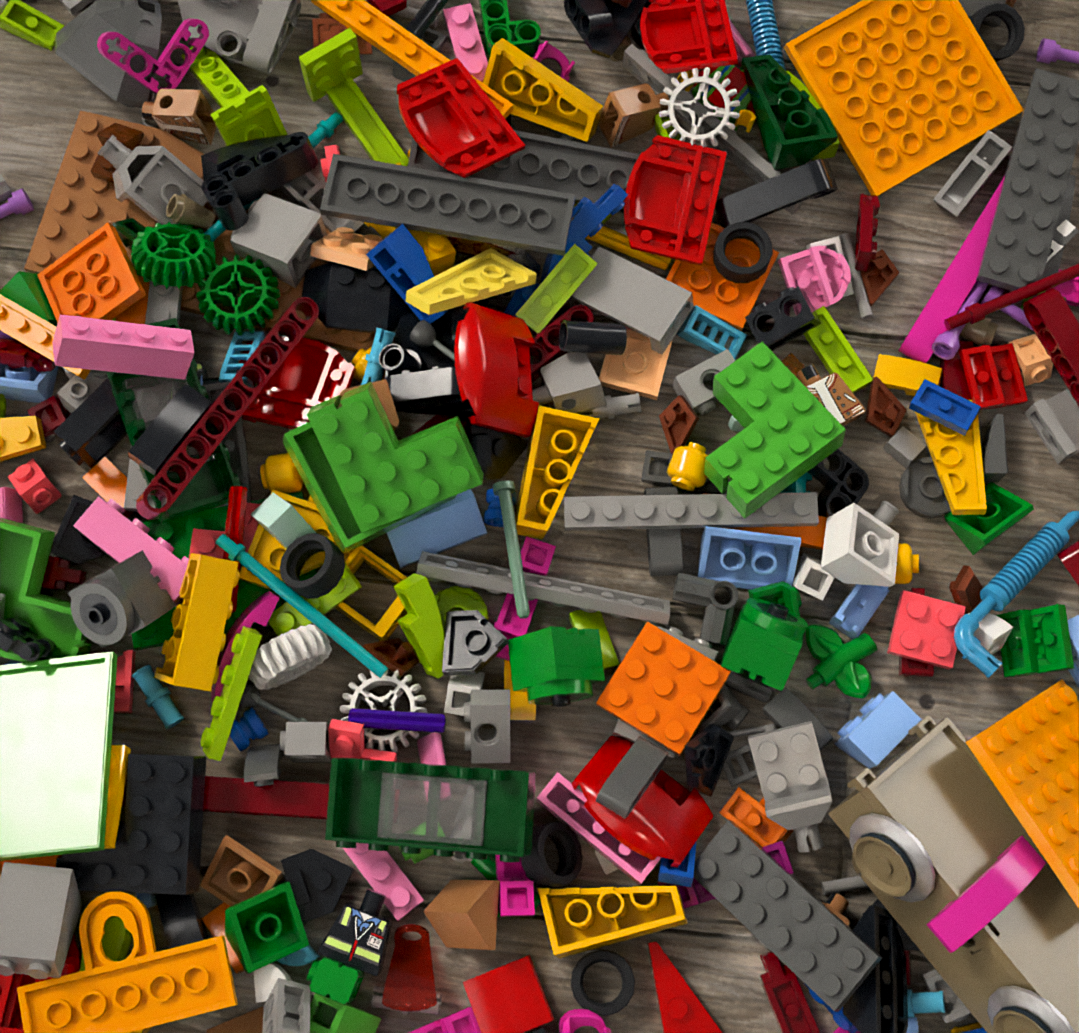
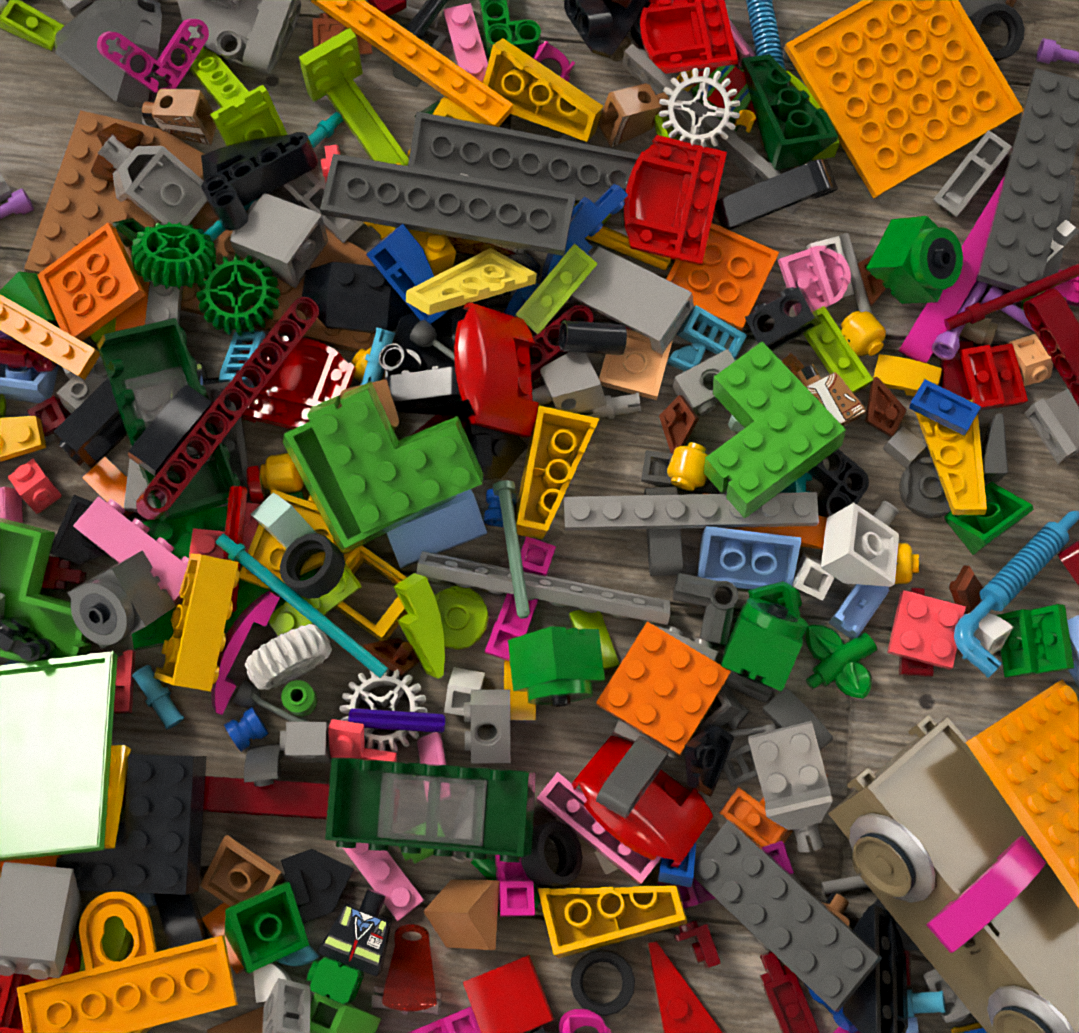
(122, 347): bright pink brick -> none
(188, 212): dark tan cone -> none
(234, 680): lime plate -> none
(255, 485): none -> red tile
(303, 707): none -> bright green brick
(346, 248): light nougat plate -> none
(455, 120): red slope -> none
(469, 643): plate -> none
(687, 356): none -> medium azure tile
(703, 947): none -> dark red bracket
(747, 231): black tyre -> none
(863, 333): none -> yellow head
(866, 228): dark red hinge -> none
(878, 730): light blue slope -> none
(917, 259): none -> green piece

